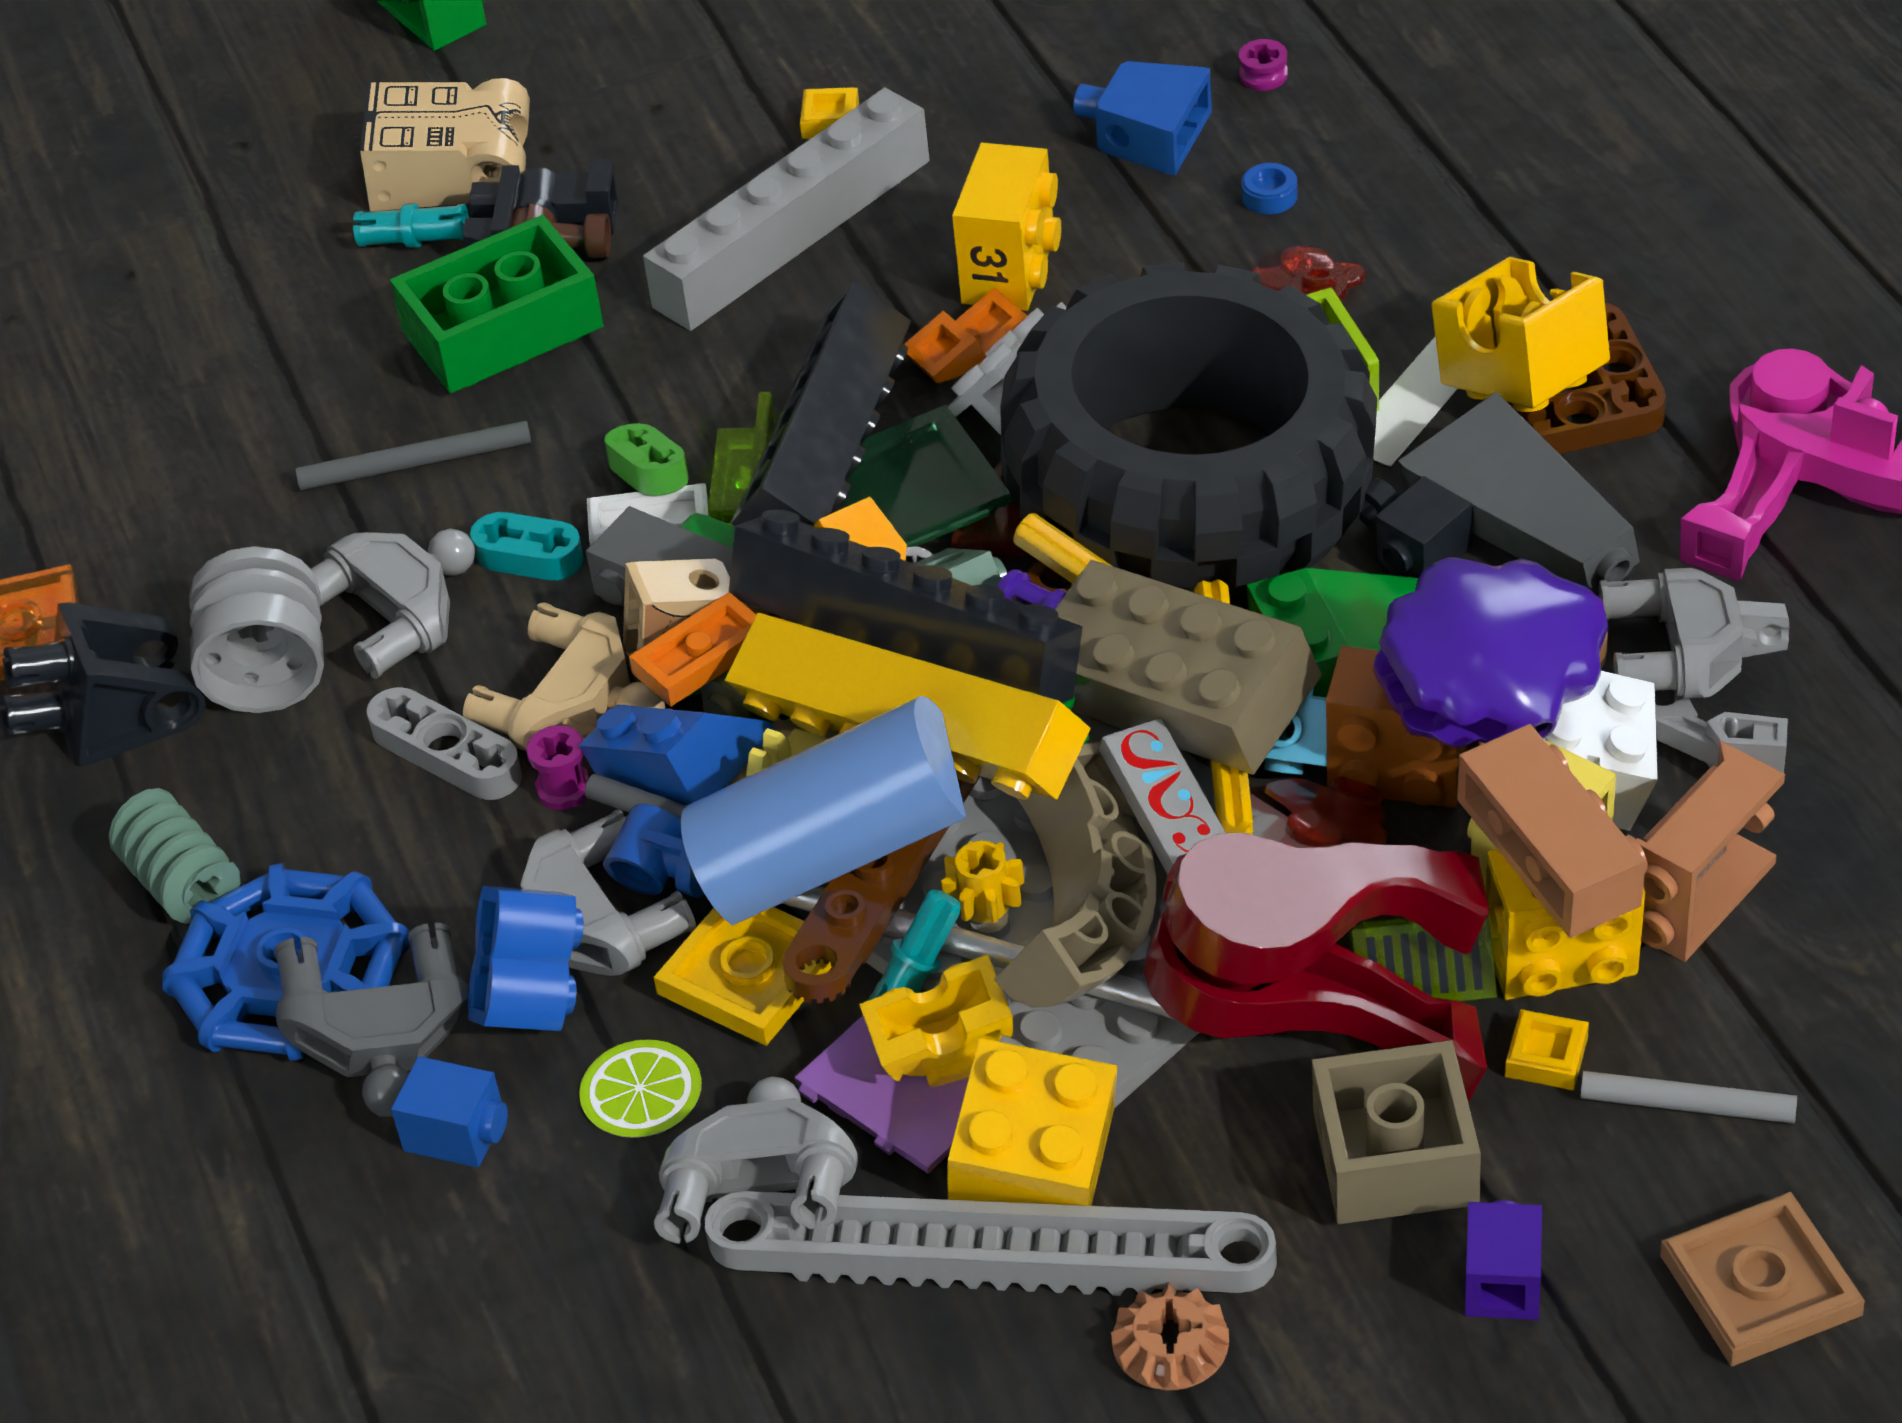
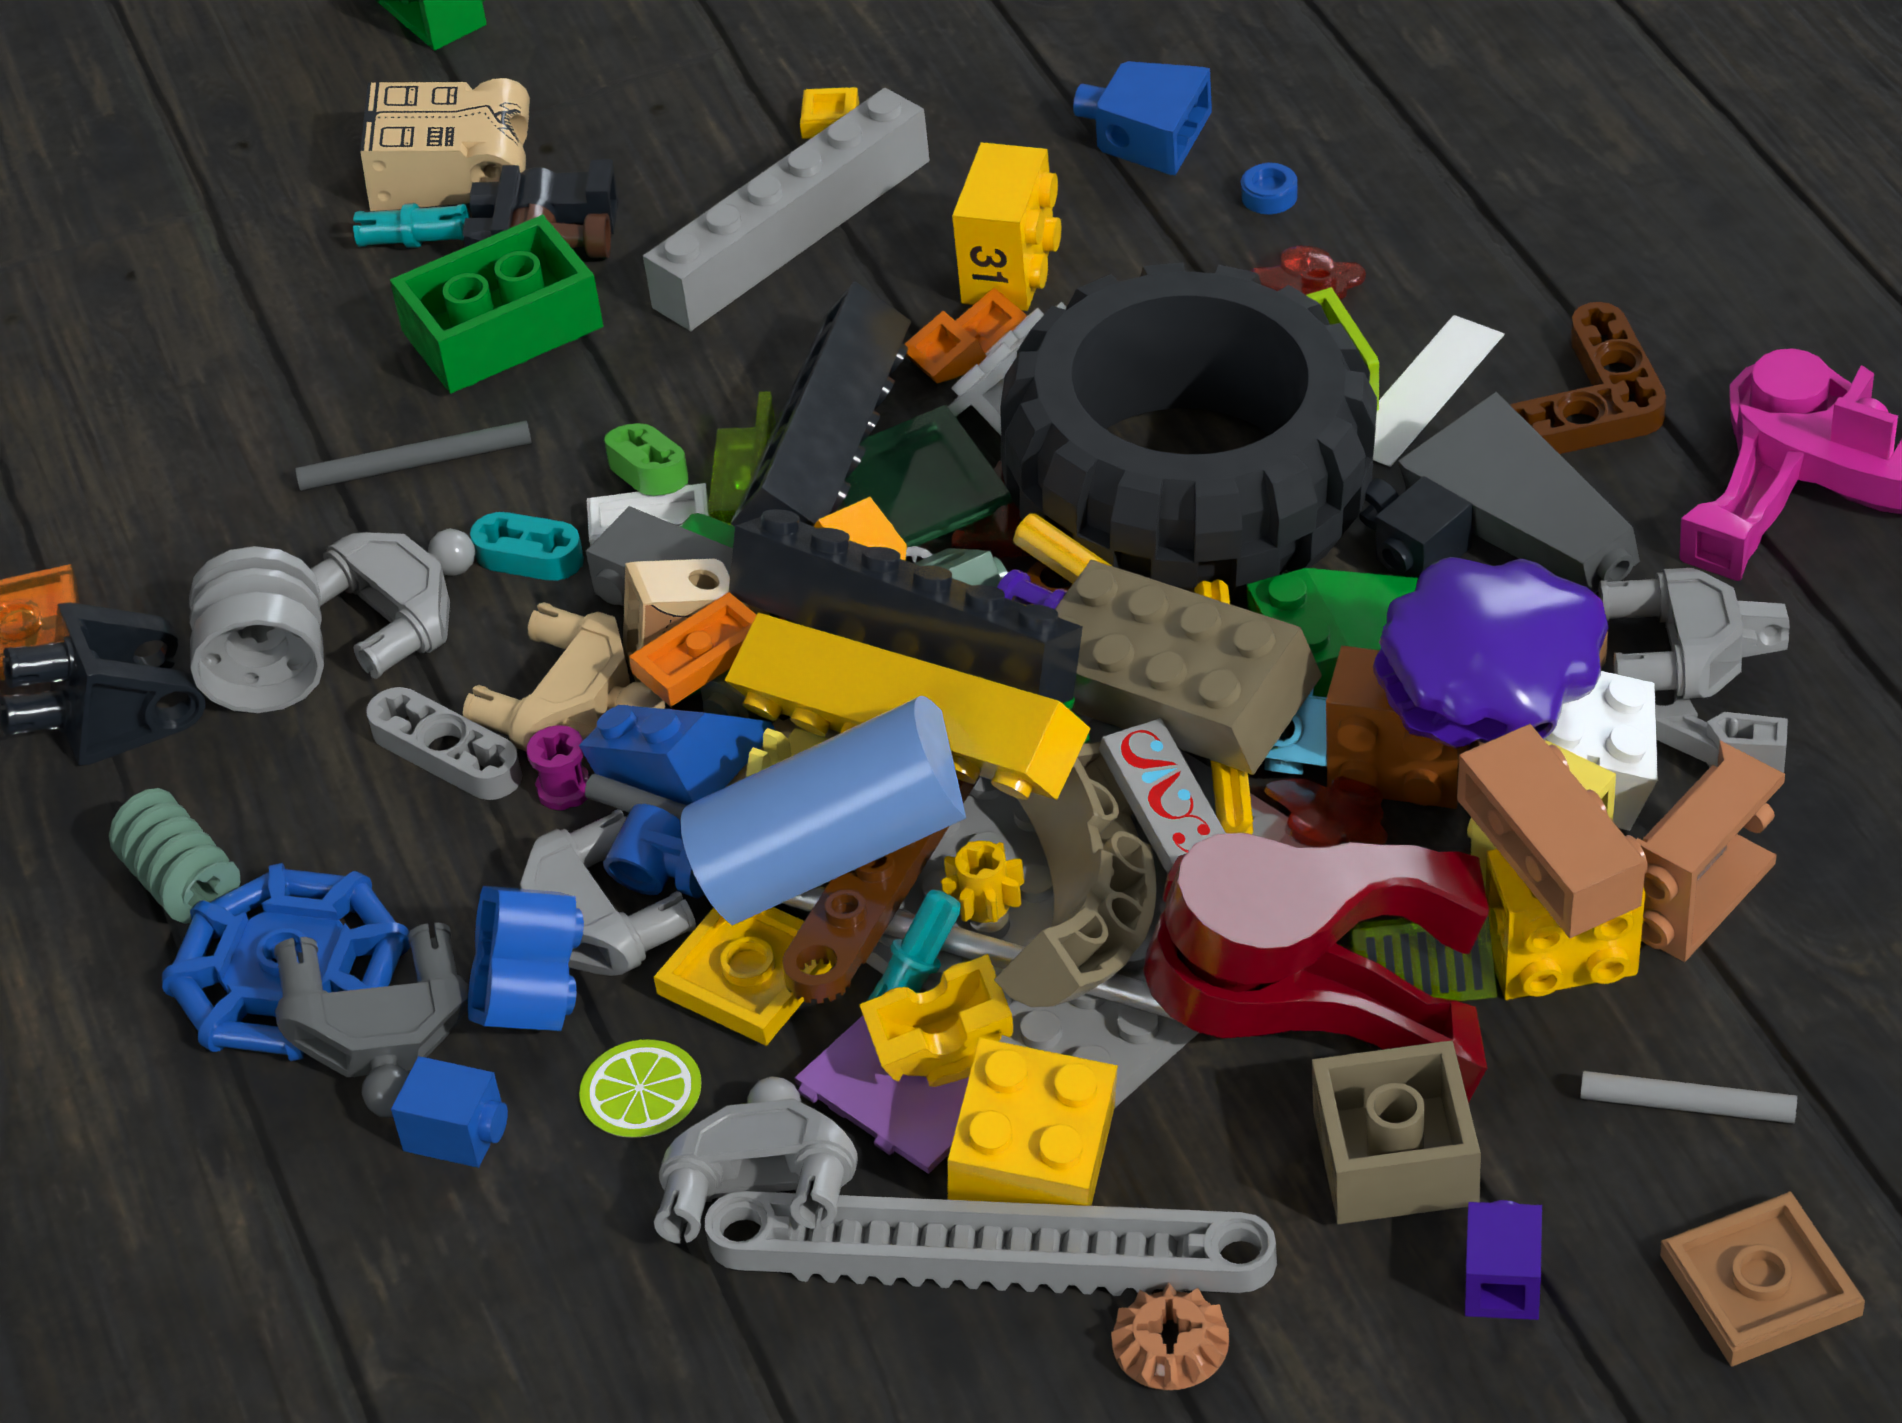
(1263, 64): magenta bush -> none
(1514, 341): yellow piece -> none
(1547, 1049): yellow tile -> none

